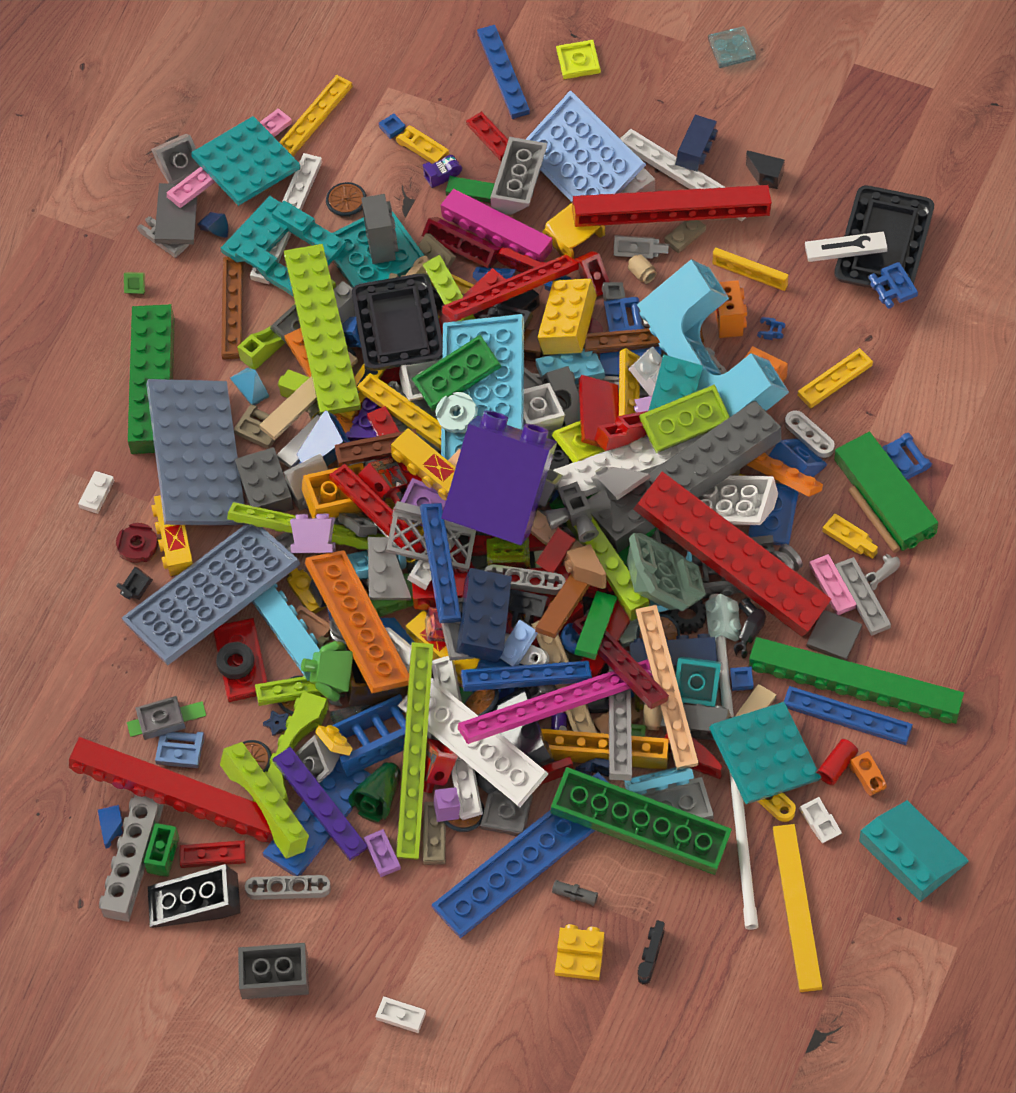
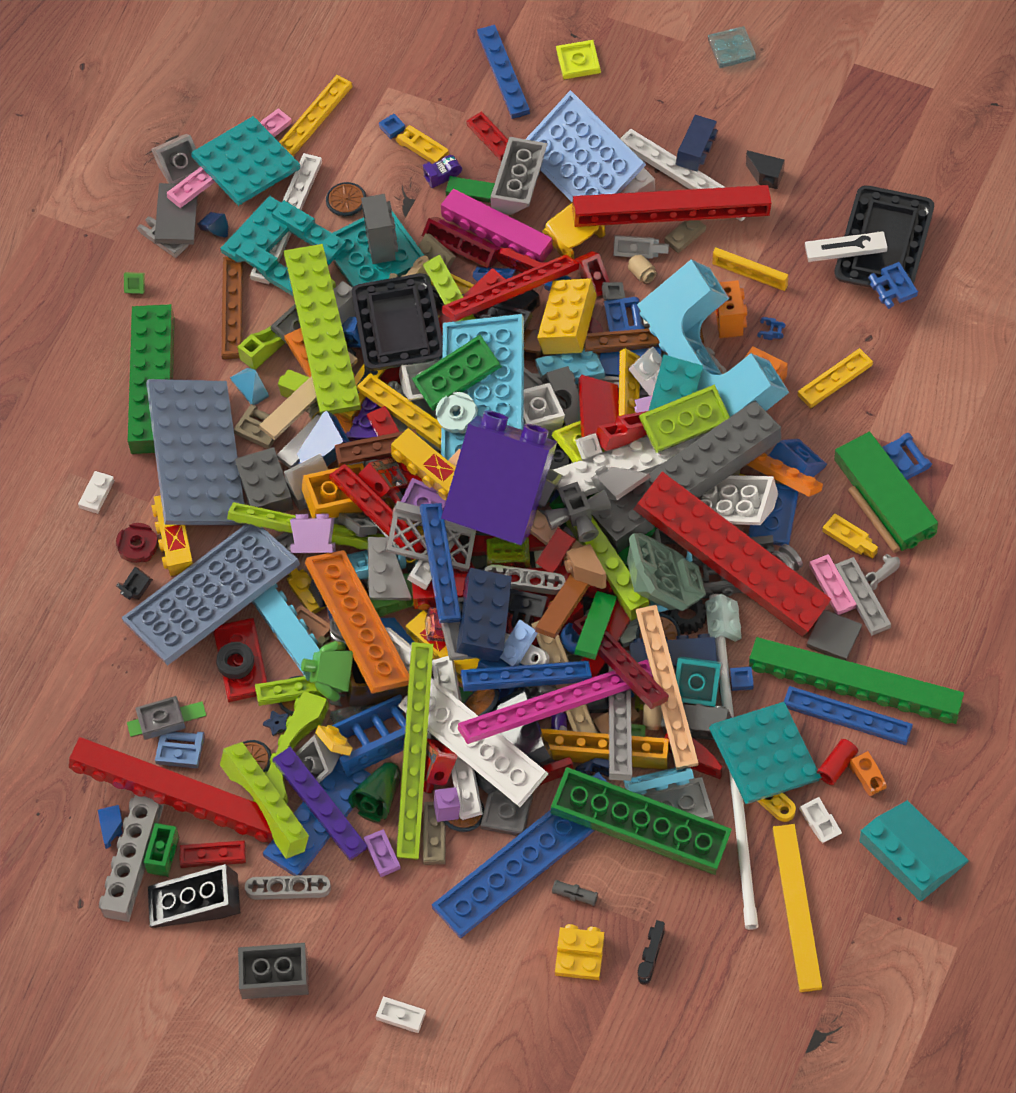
(588, 446): none -> white tile
(752, 626): black arm -> none
(757, 700): tan tile -> none
(807, 427): white plate -> none

